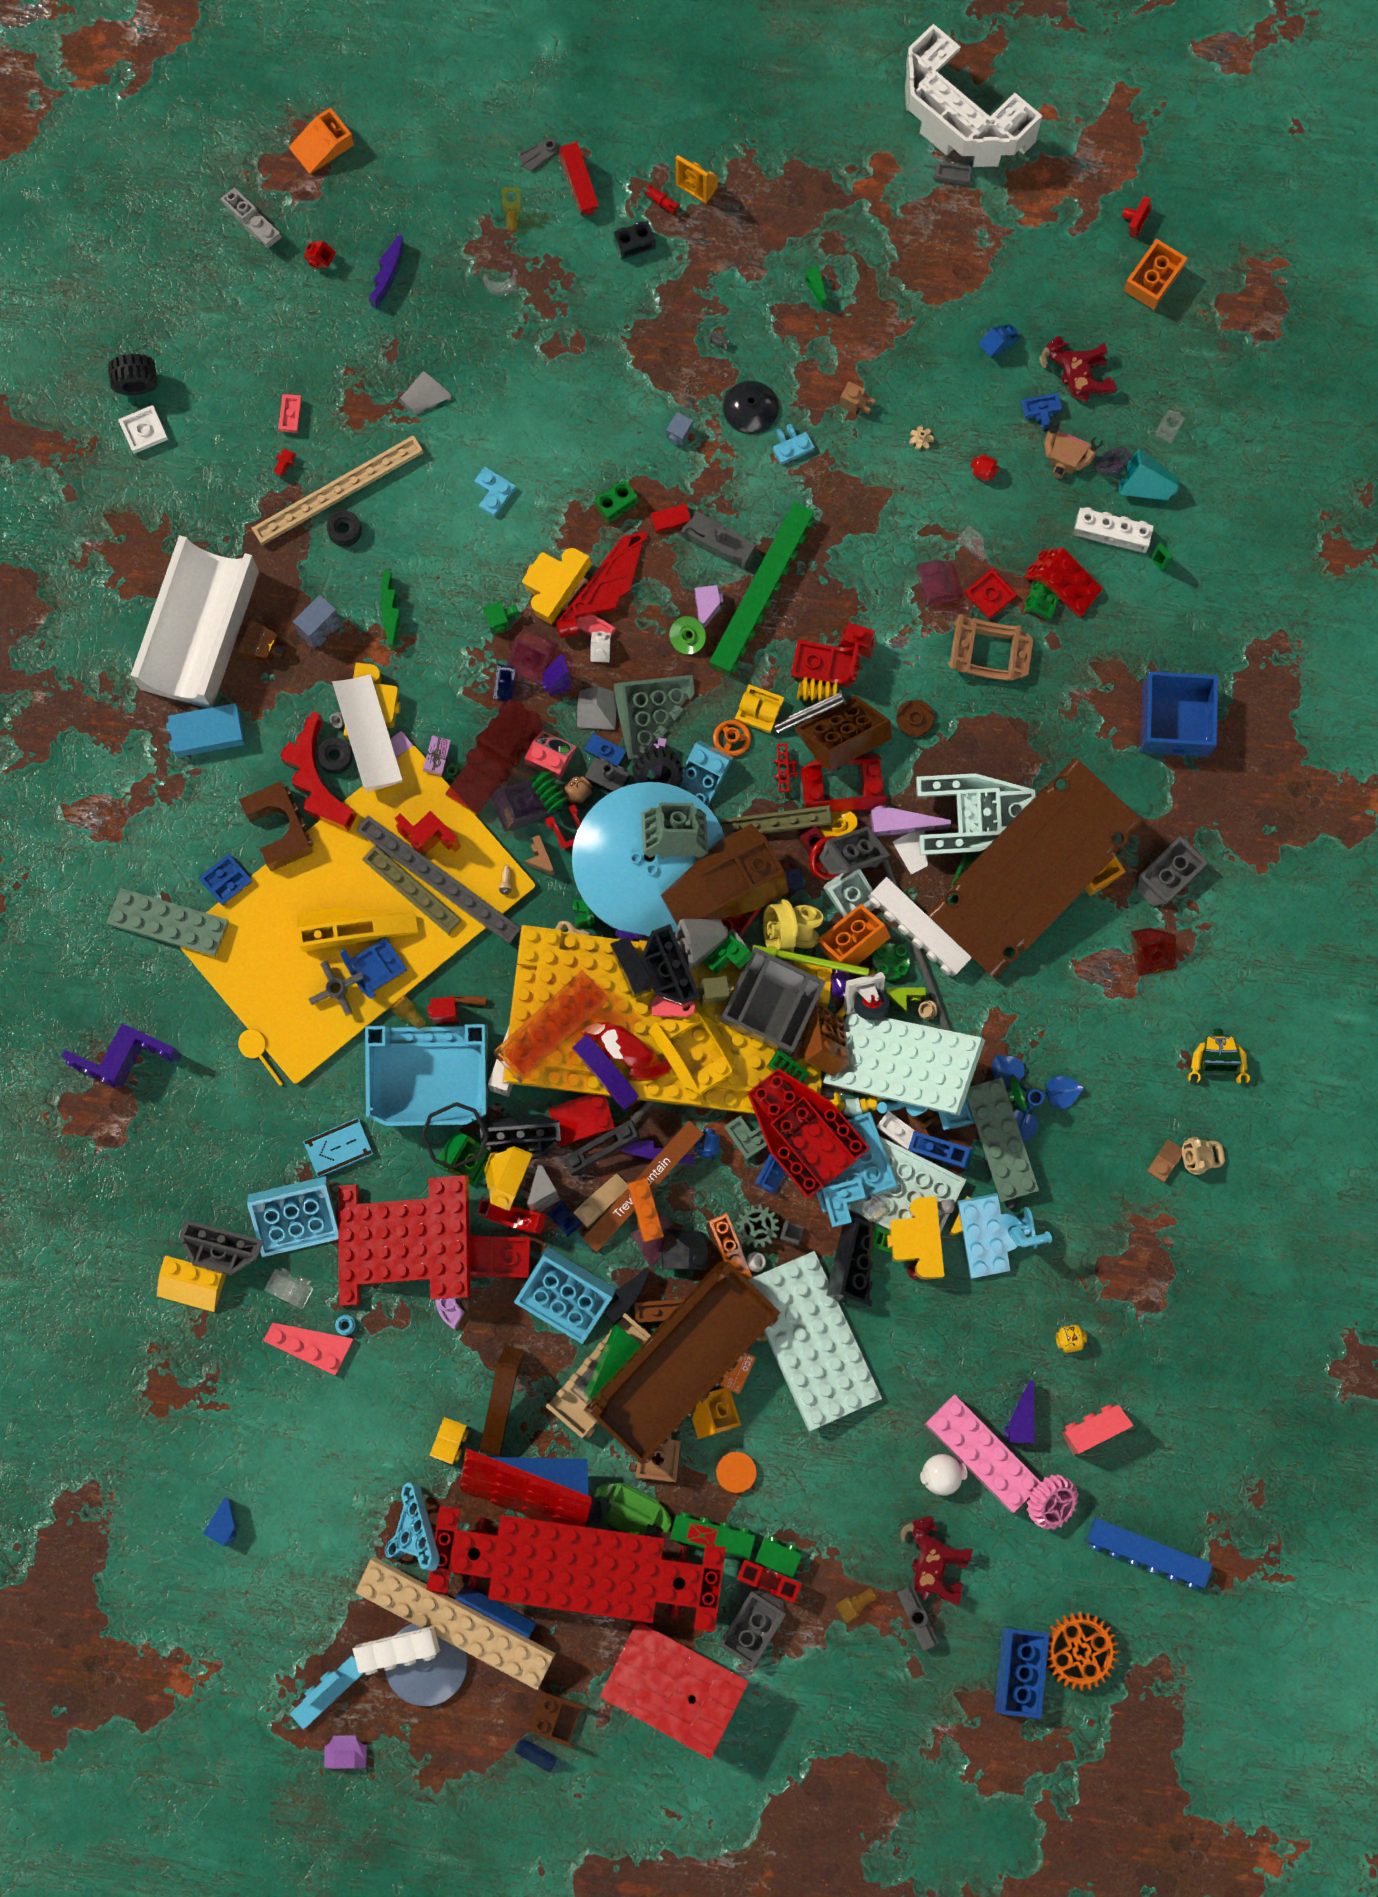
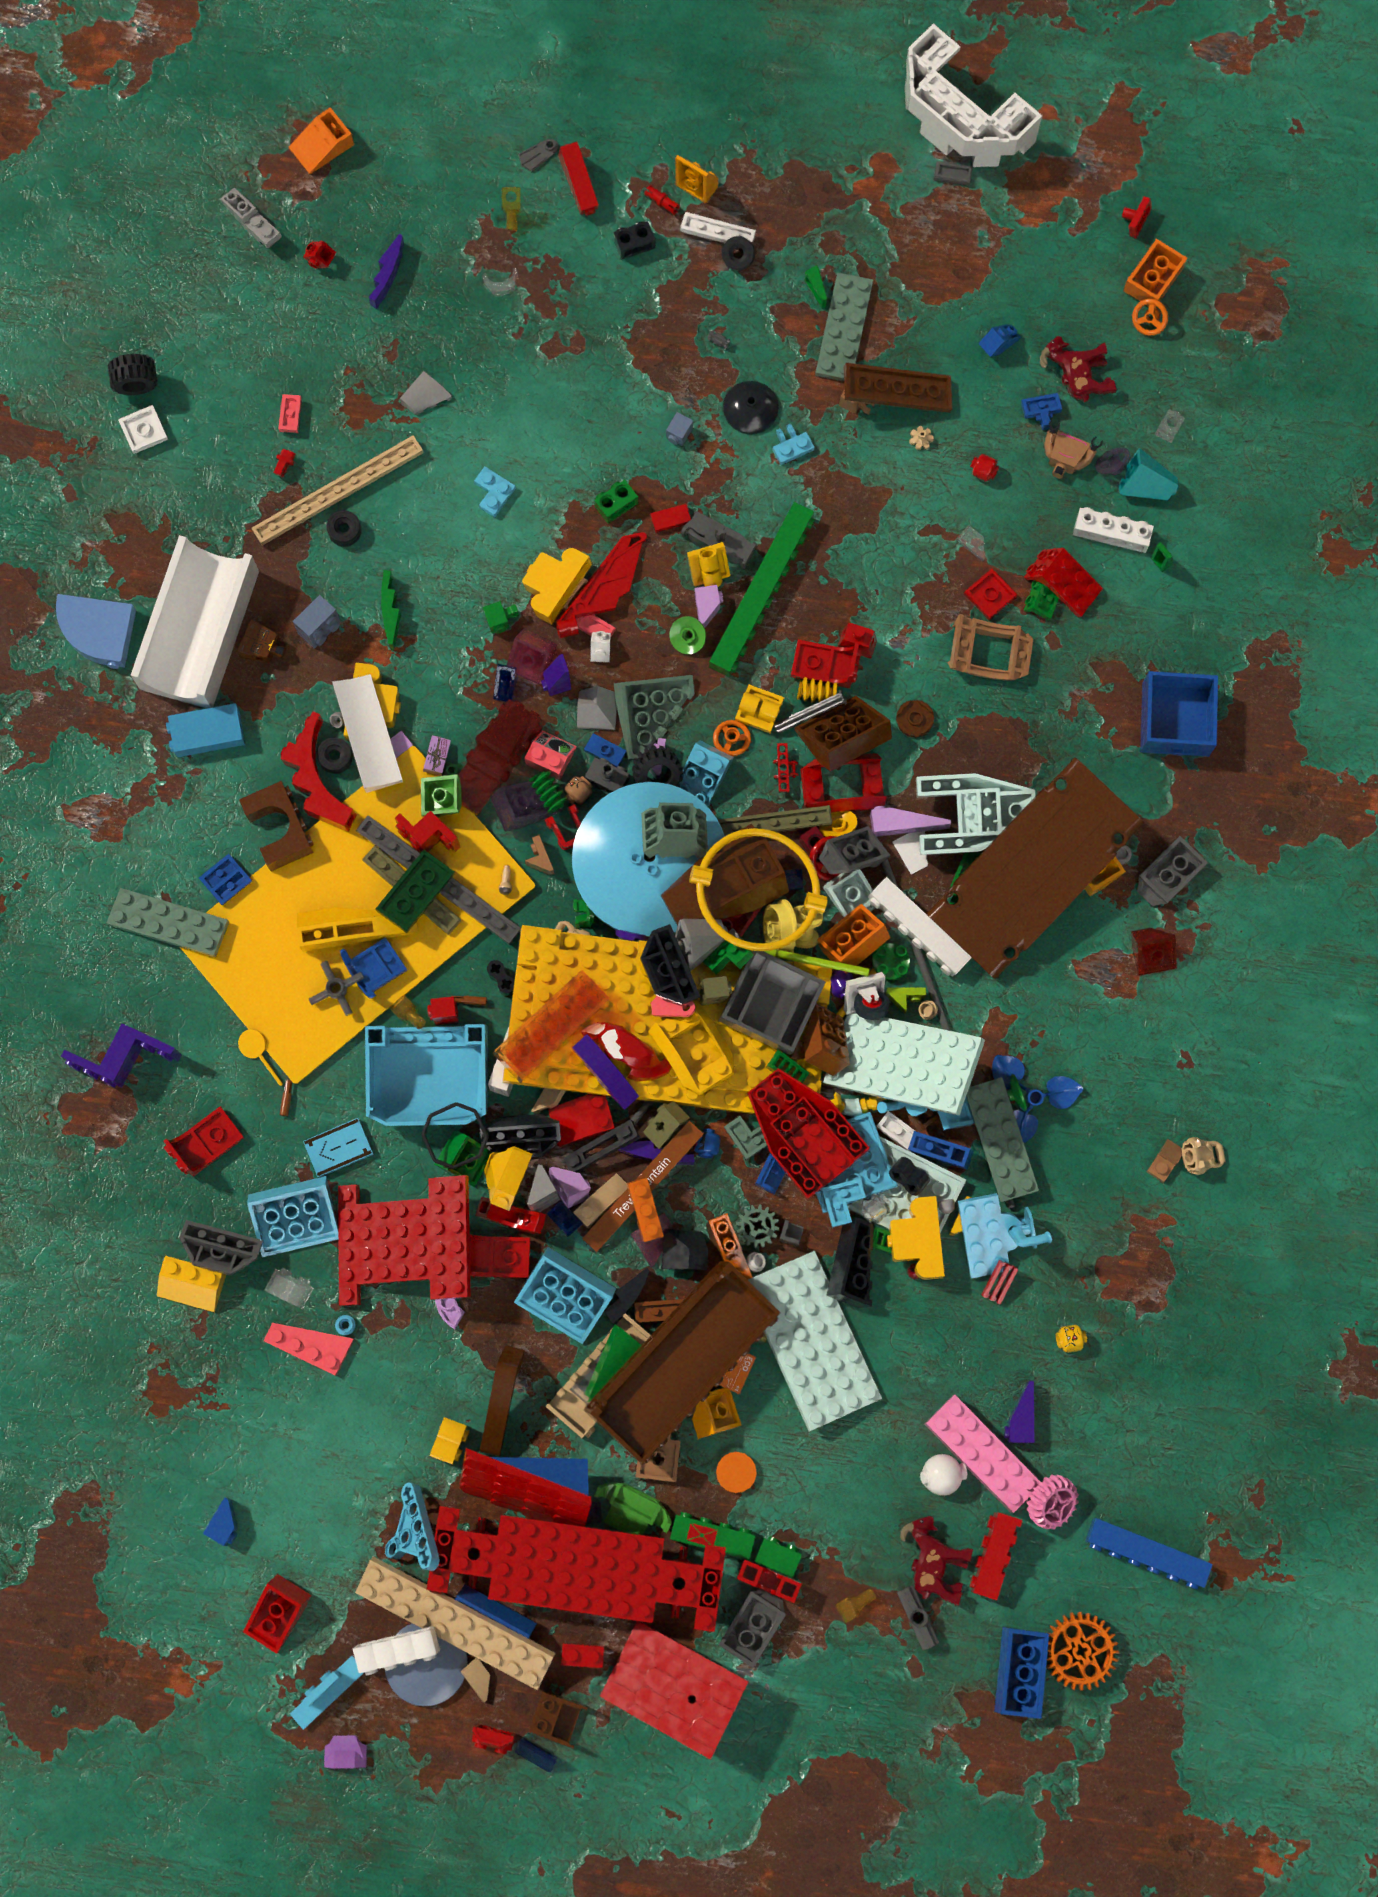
(97, 628): none -> medium blue brick
(204, 1142): none -> red bracket
(276, 1613): none -> red slope
(286, 1098): none -> dark orange pin
(415, 891): none -> dark green plate
(441, 795): none -> bright green slope
(478, 1678): none -> tan tile
(493, 1737): none -> red slope
(501, 978): none -> black axle
(548, 1099): none -> tan tile
(569, 1186): none -> lavender slope
(582, 1655): none -> red brick
(631, 967): black slope -> none
(665, 1124): none -> olive brick
(709, 565): none -> yellow plate
(713, 229): none -> white plate
(729, 247): none -> black tyre
(813, 902): none -> yellow piece
(843, 325): none -> sand green plate
(897, 387): none -> reddish brown plate
(909, 1176): none -> black axle
(937, 582): clear pink slope -> none
(995, 1555): none -> red wedge
(1006, 1285): none -> tile
(1096, 1428): coral slope -> none
(1124, 854): none -> light grey tile
(1156, 316): none -> orange piece
(1219, 1055): torso -> none

